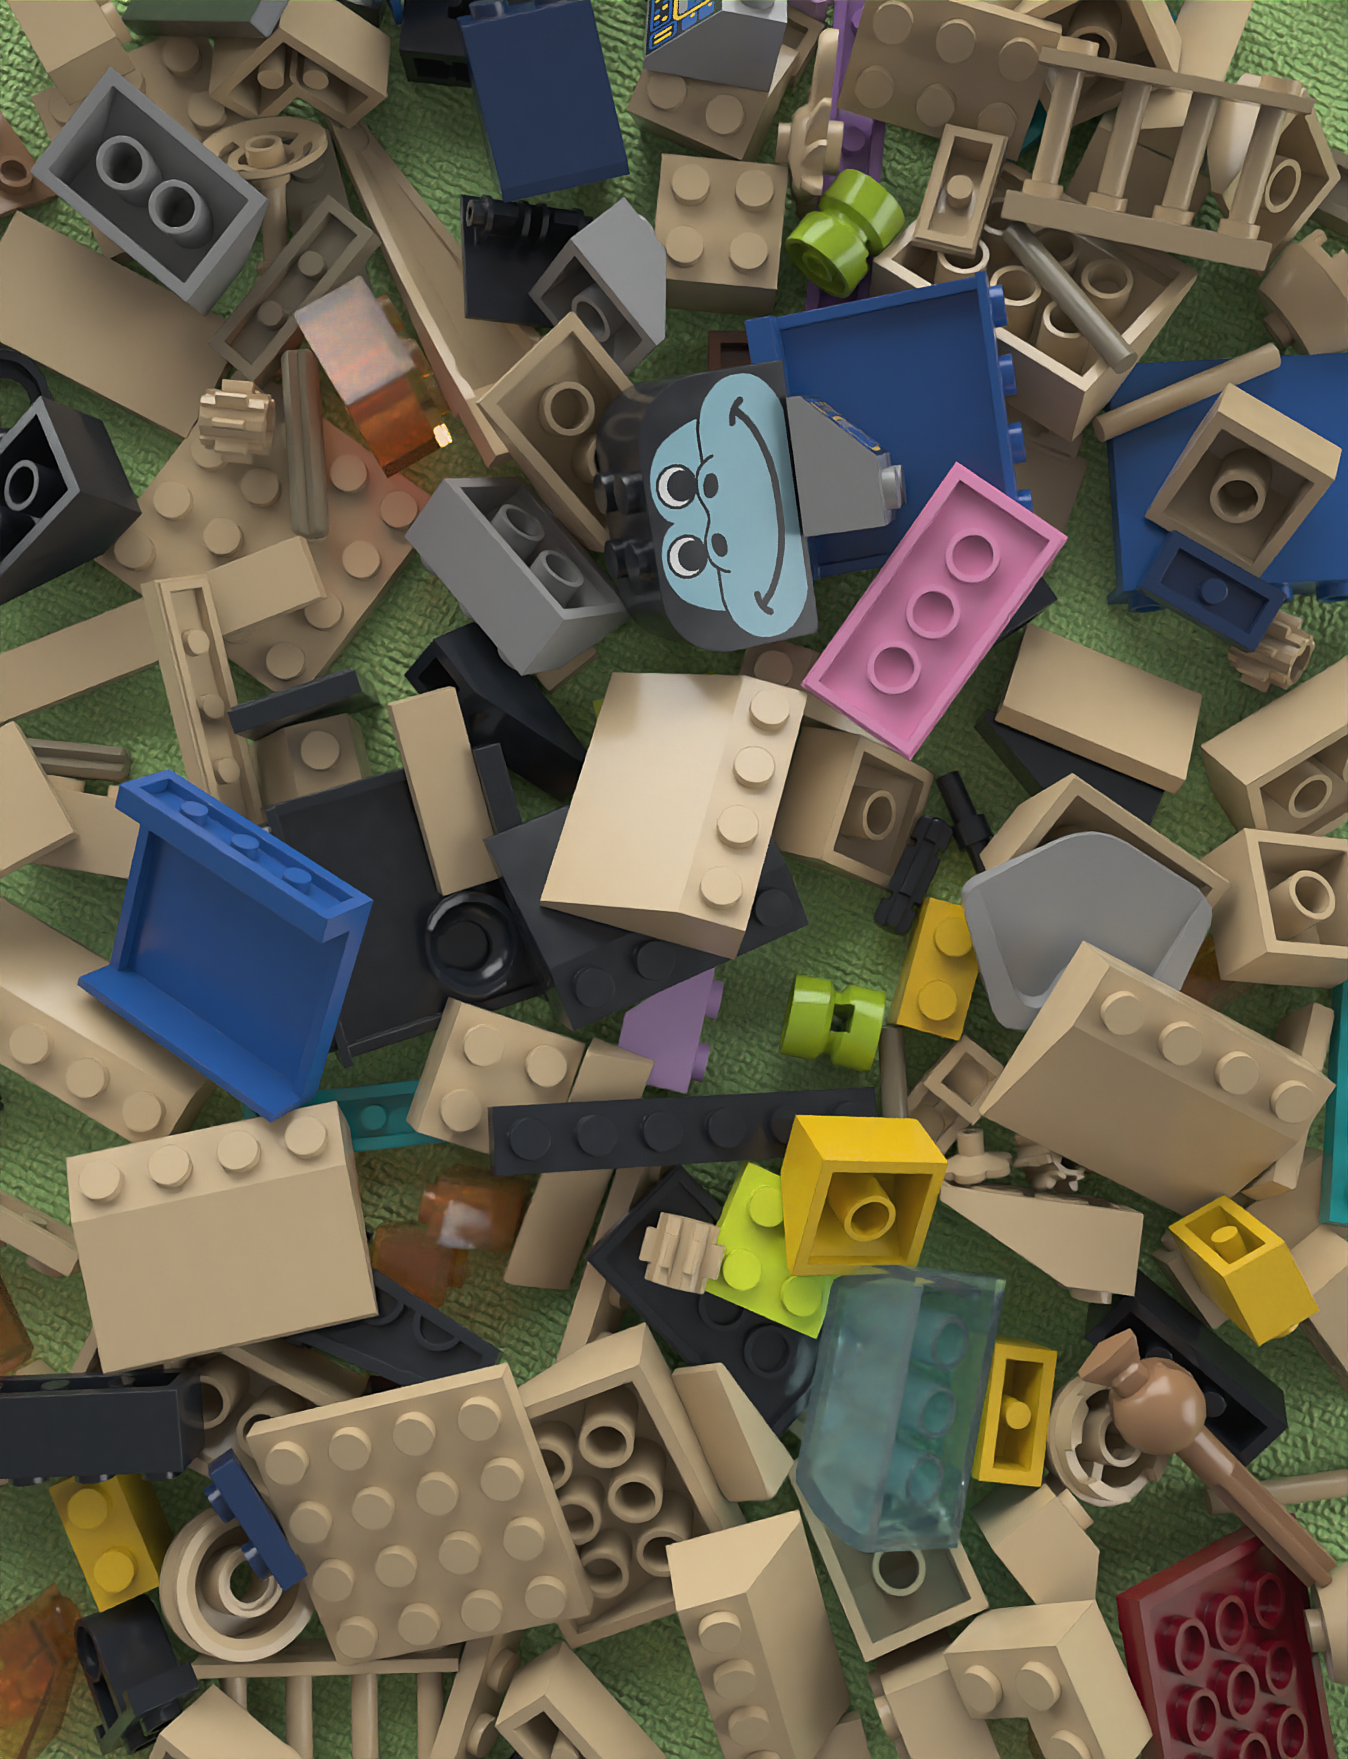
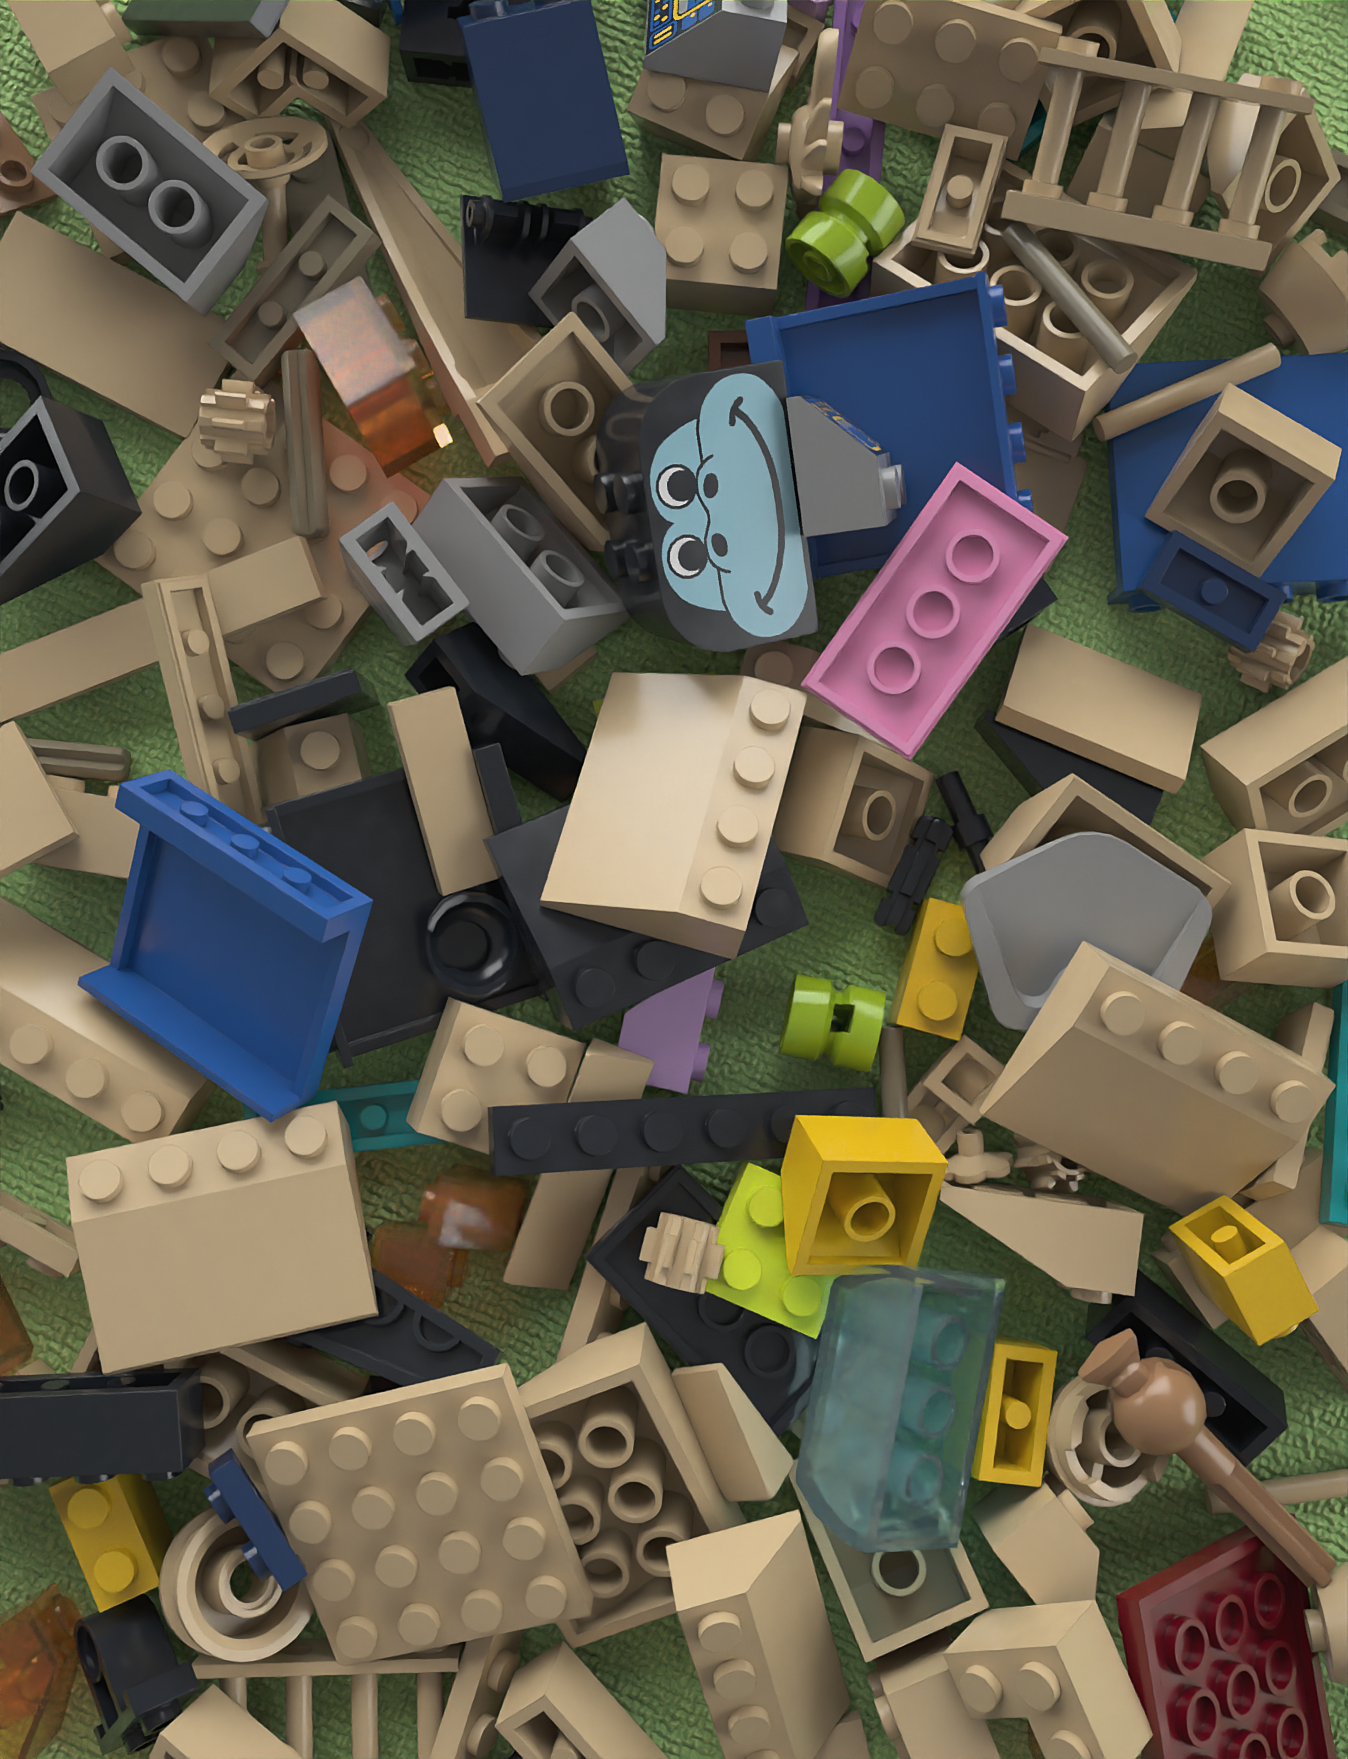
(401, 576): none -> light grey torso

